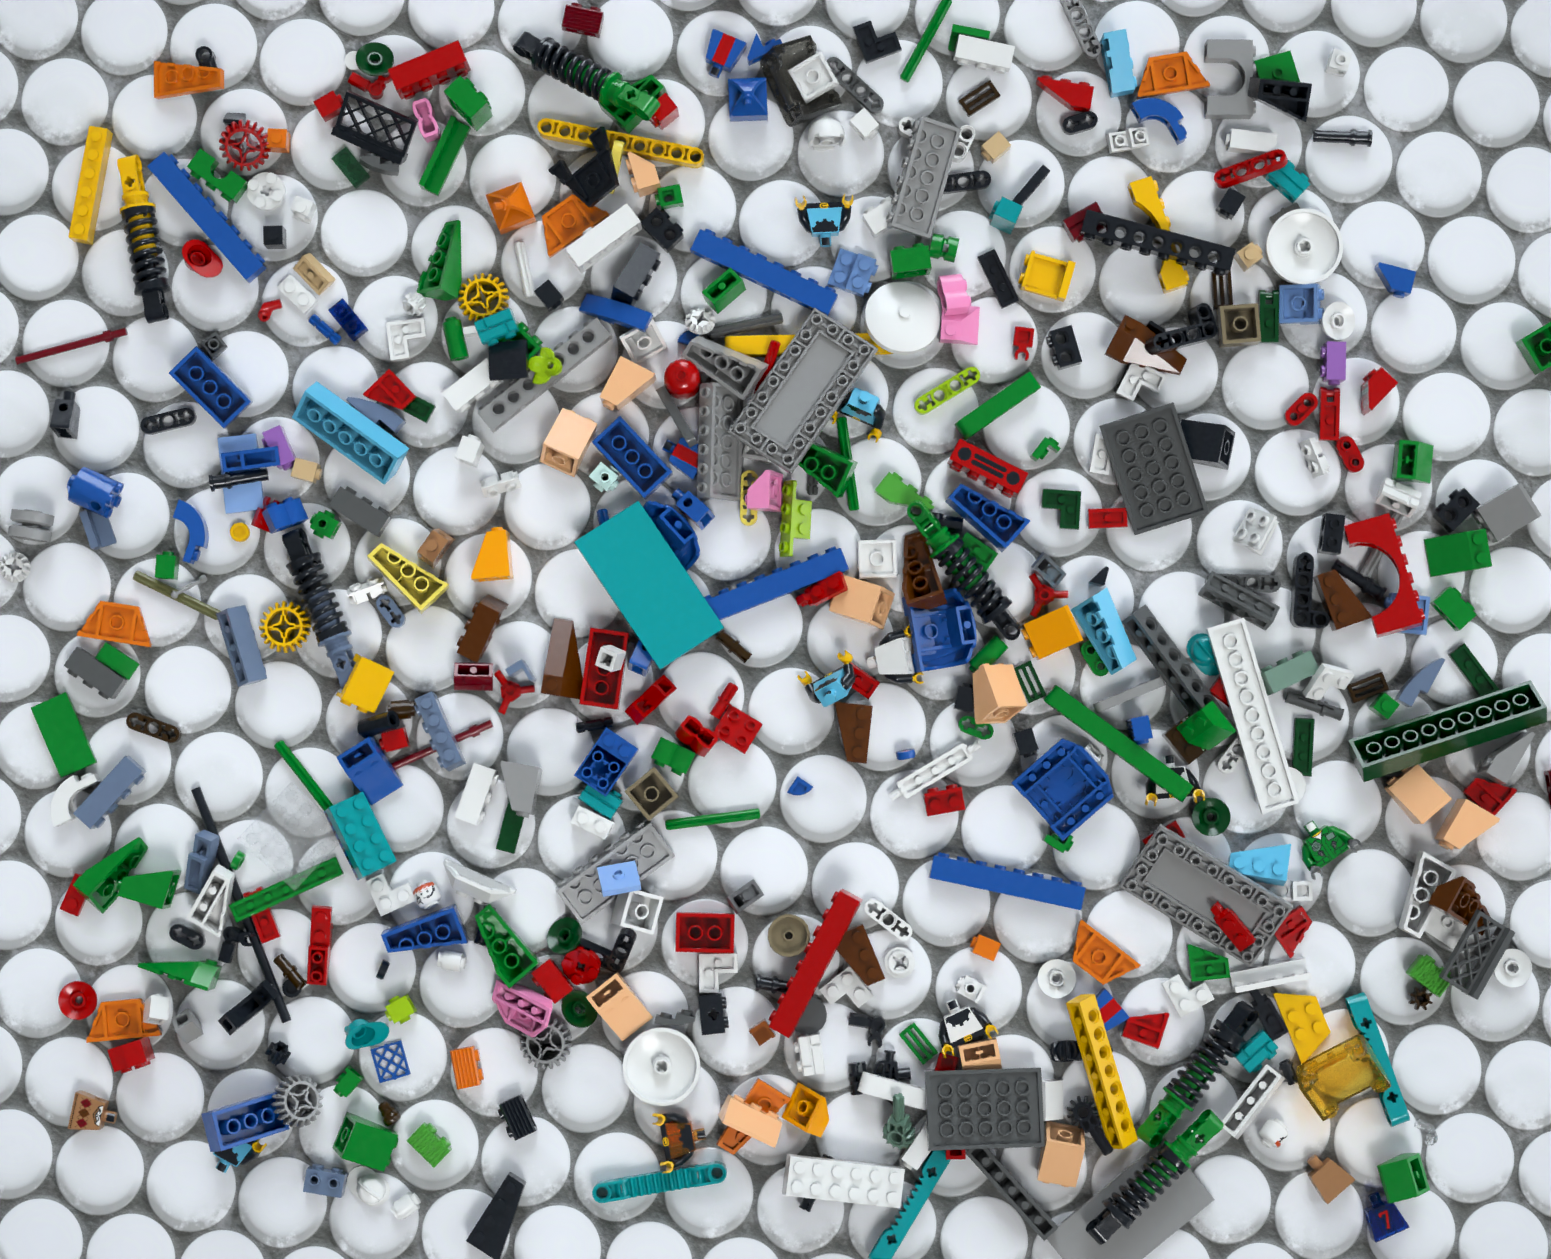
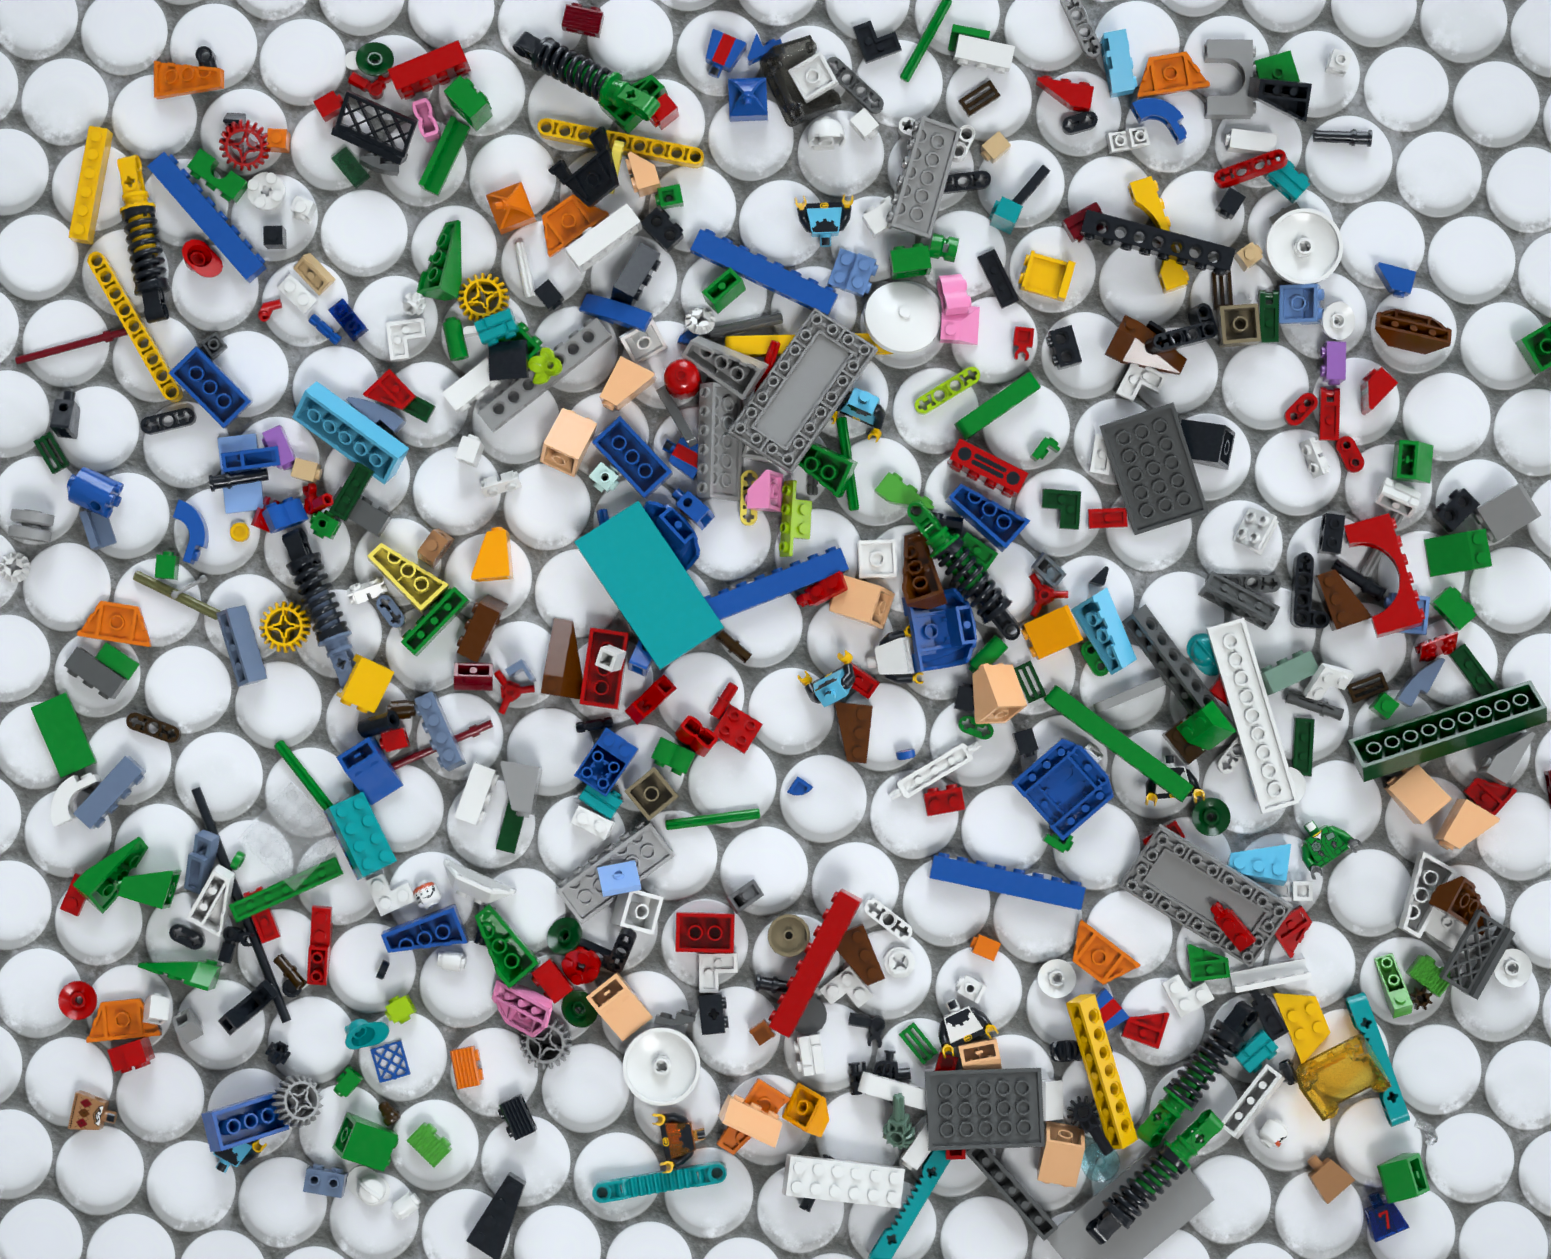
(44, 439): none -> dark green tile
(130, 319): none -> yellow beam
(314, 503): none -> red bar
(351, 491): none -> dark green tile
(435, 621): none -> green brick
(1102, 1172): none -> clear light blue dish
(1139, 729): blue brick -> none
(1393, 986): none -> bright green slope
(1412, 331): none -> reddish brown wedge
(1442, 644): none -> red hinge

